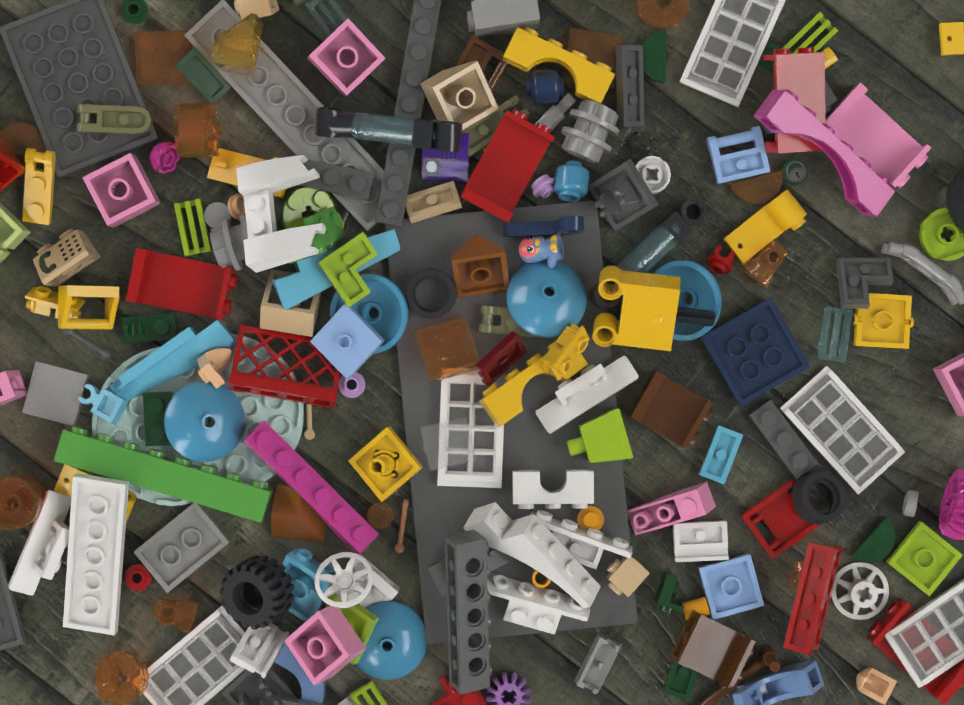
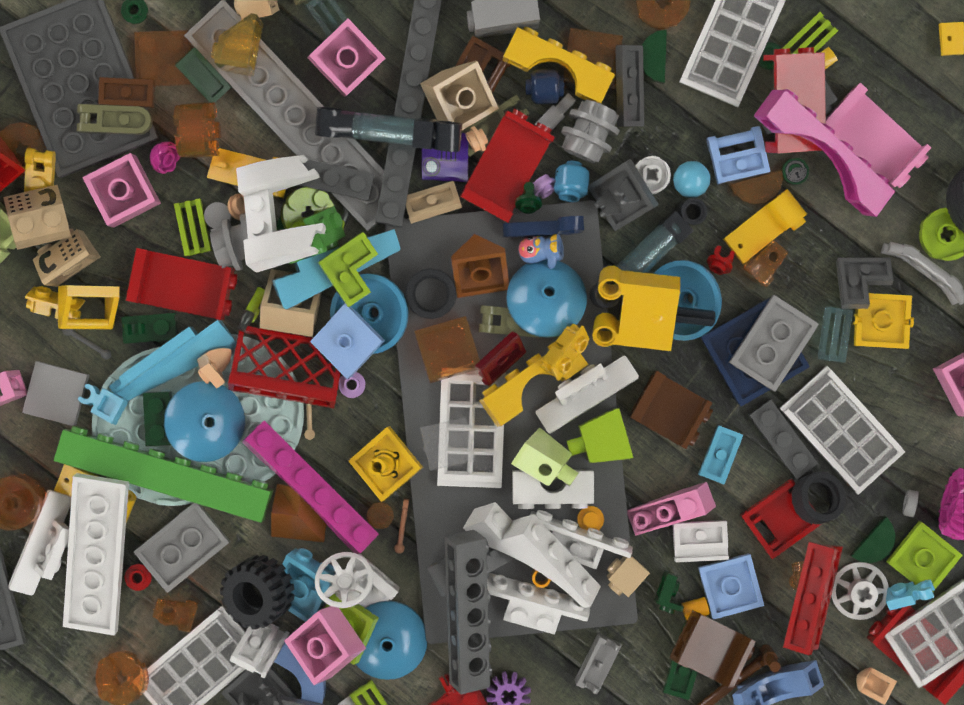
(37, 217): none -> tan slope
(126, 92): none -> reddish brown plate
(252, 310): none -> piece
(476, 139): none -> light nougat plate
(528, 202): none -> dark green plate
(545, 459): none -> yellowish green torso
(691, 179): none -> medium azure piece
(773, 343): none -> light grey plate
(906, 594): none -> medium azure plate

